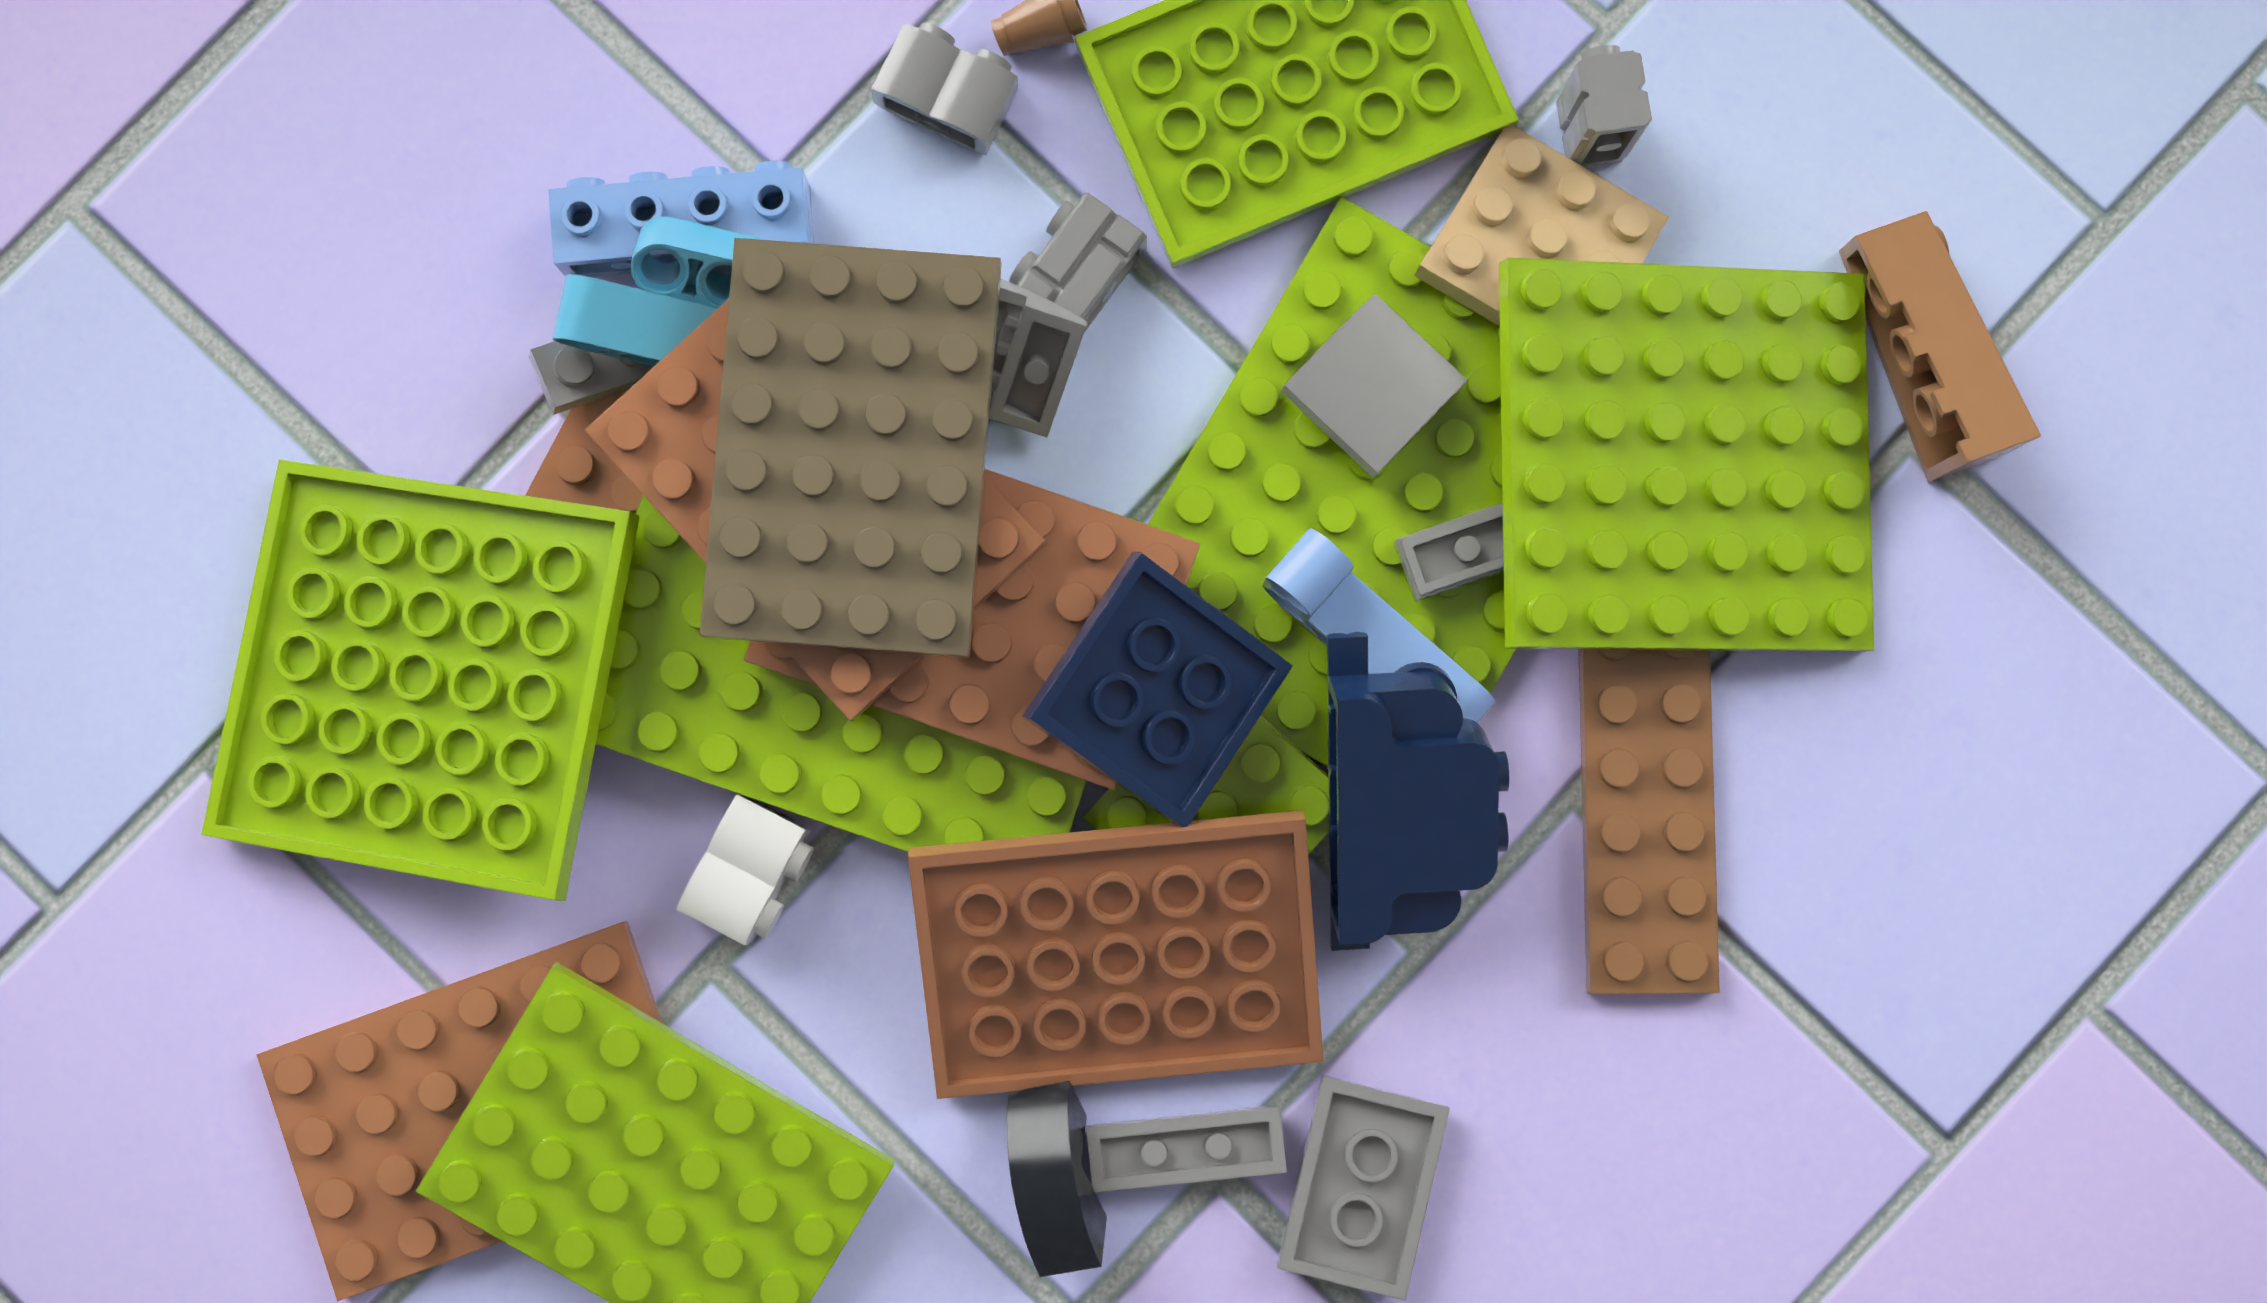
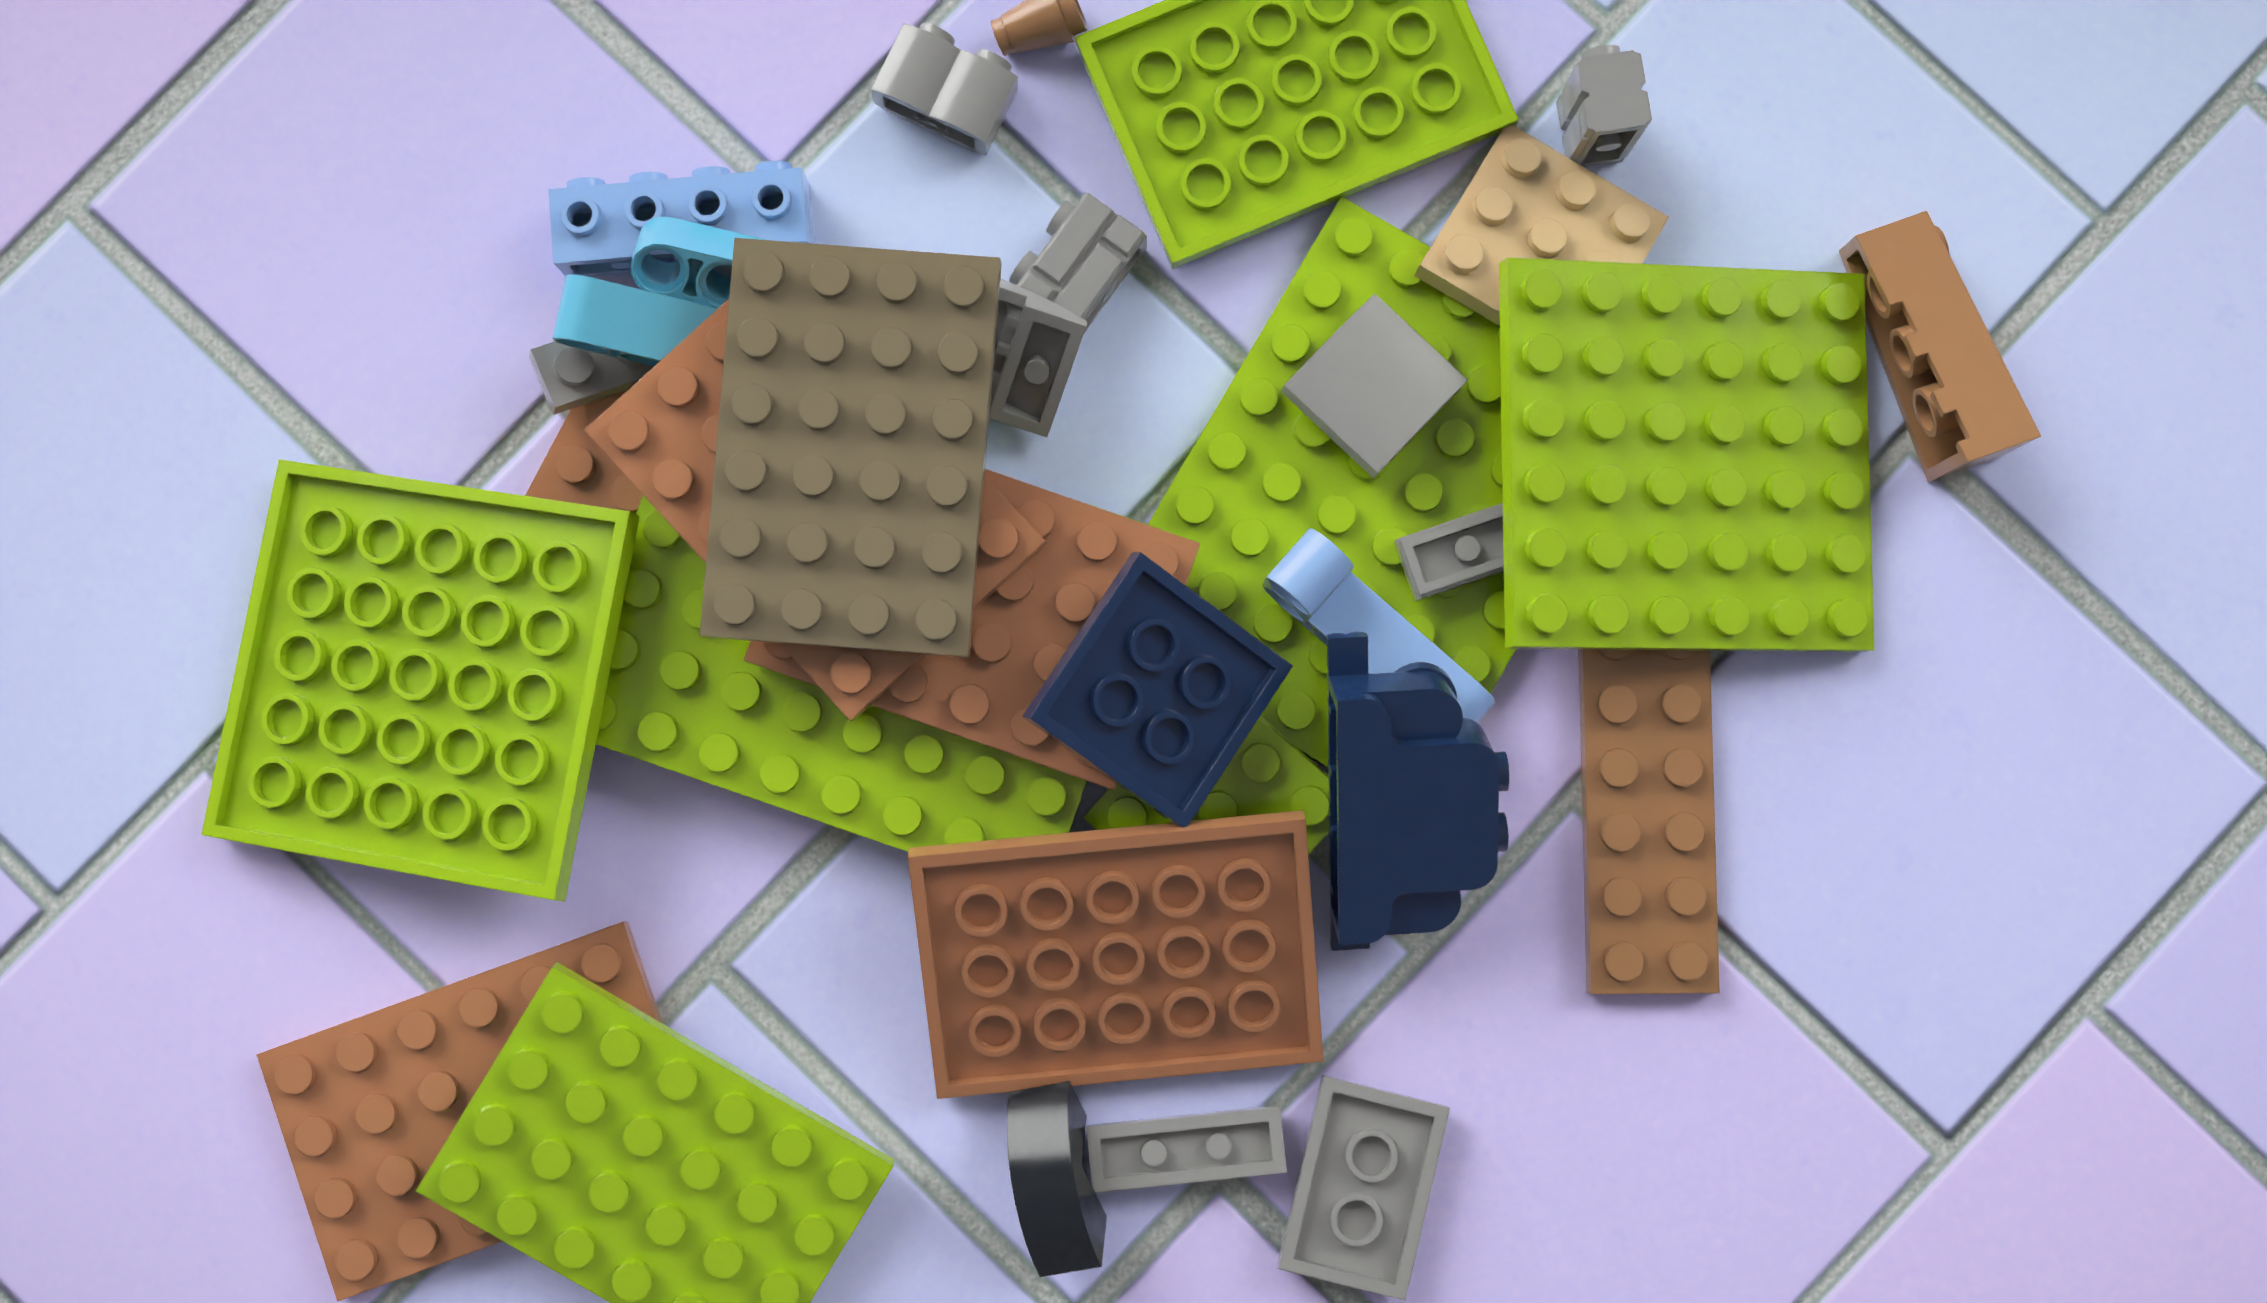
(745, 870): white brick -> none

